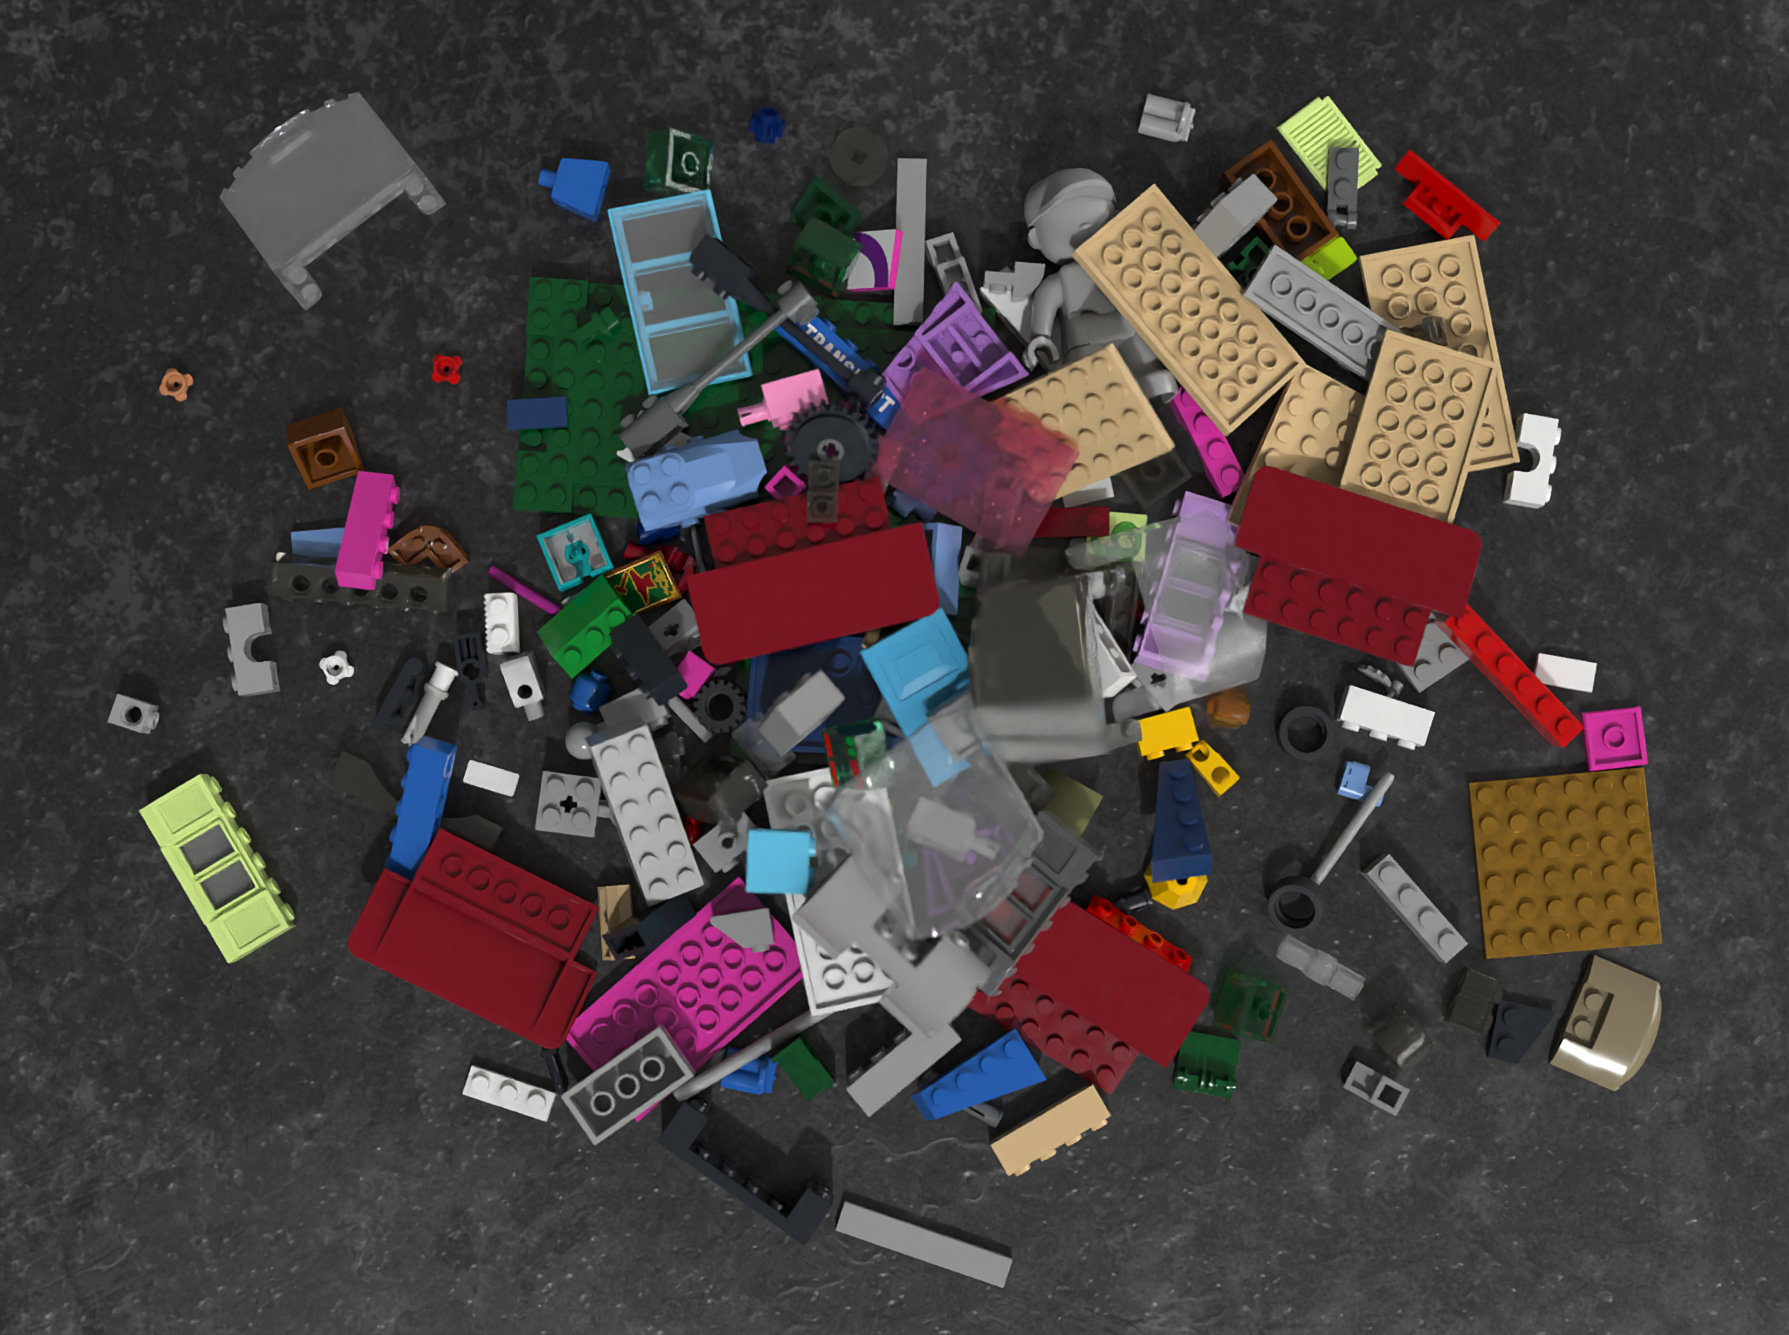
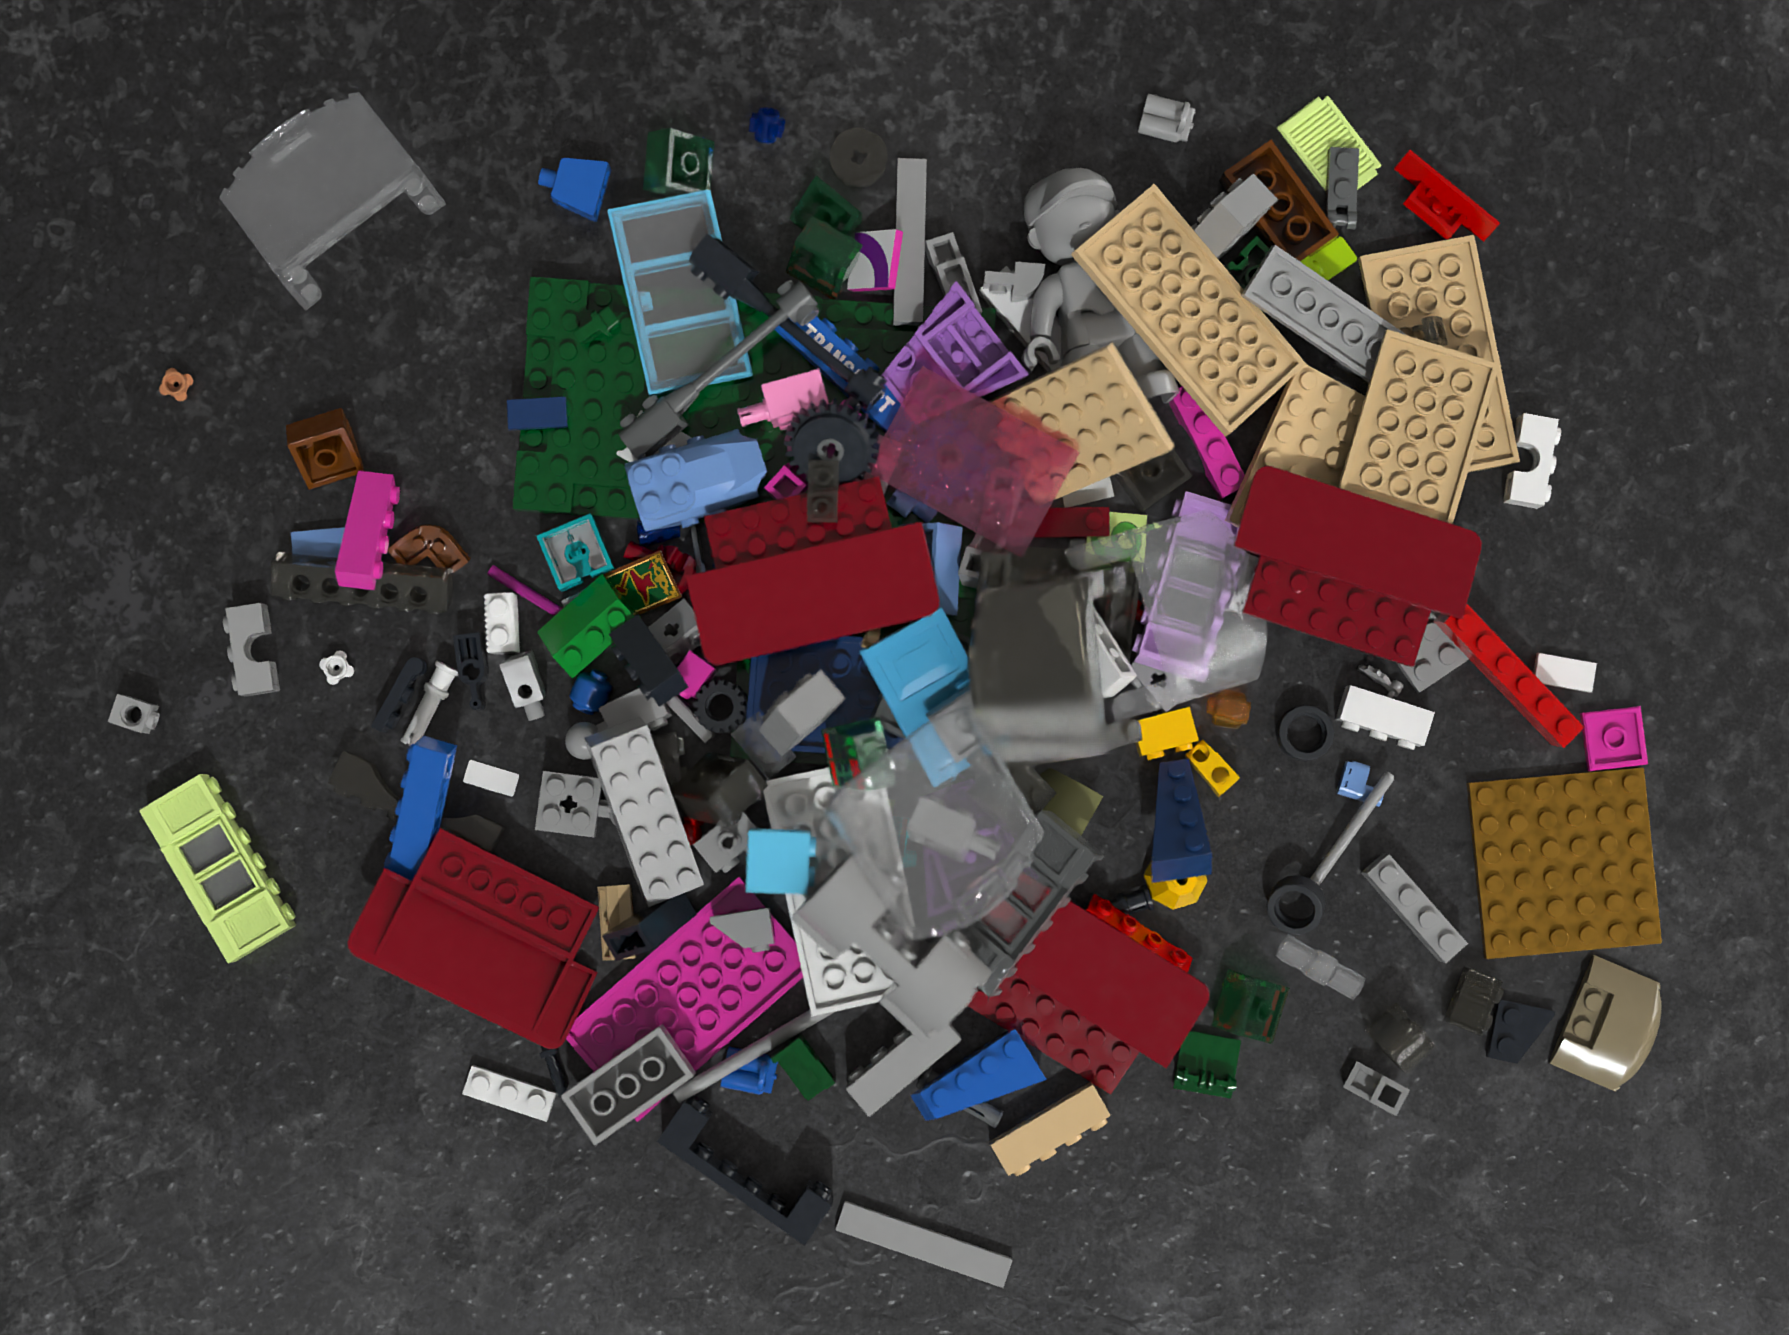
(440, 363): red plate -> none

